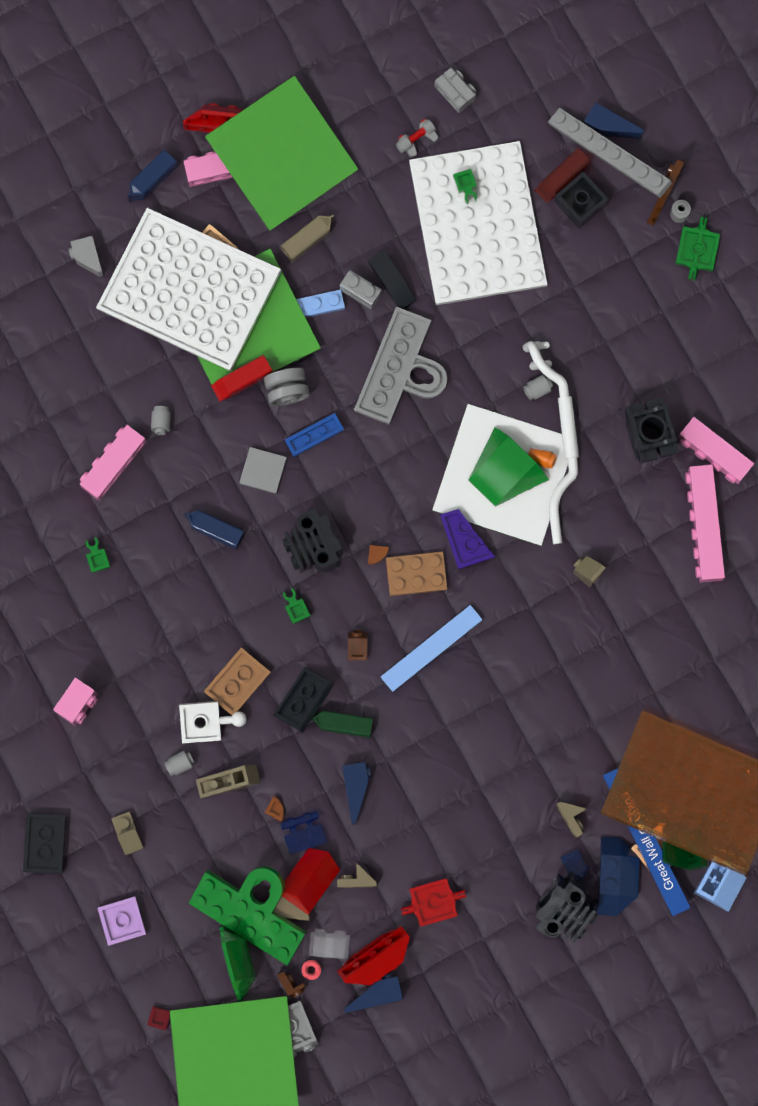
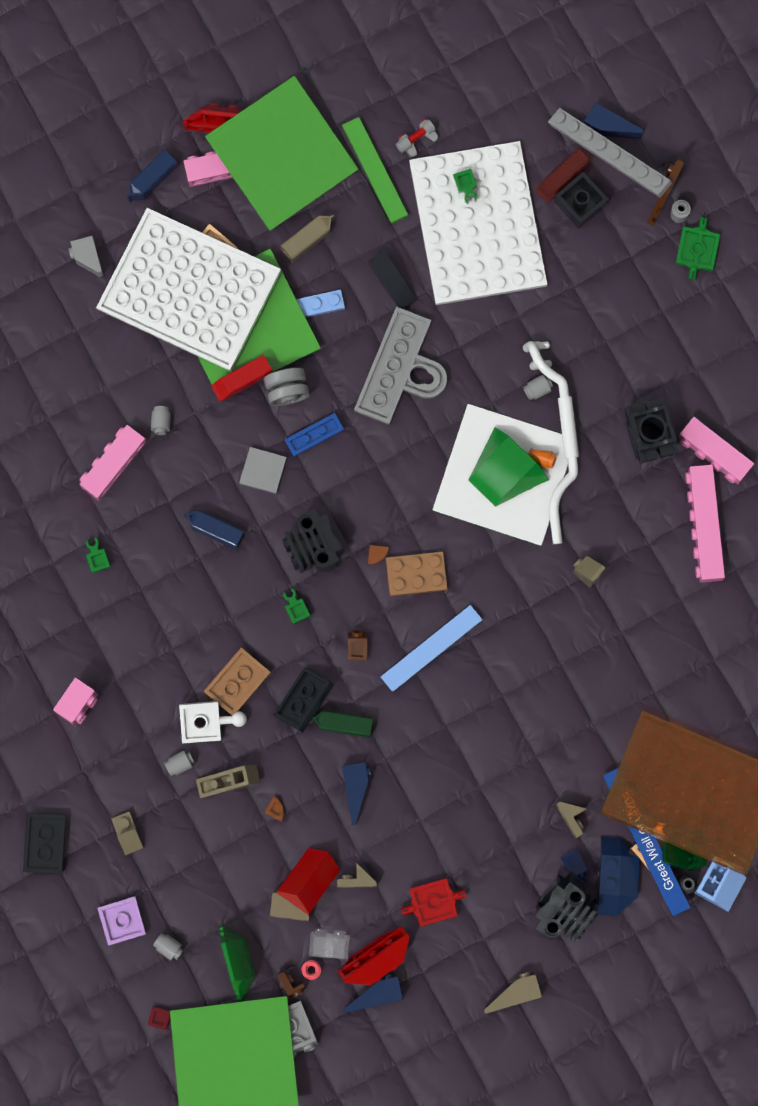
(168, 946): none -> light grey brick
(247, 916): green plate -> none
(306, 838): clear blue plate -> none
(360, 290): light grey brick -> none
(375, 170): none -> bright green tile
(455, 89): light grey brick -> none
(464, 541): dark purple wing -> none
(518, 992): none -> dark tan slope
(681, 881): none -> dark grey cone

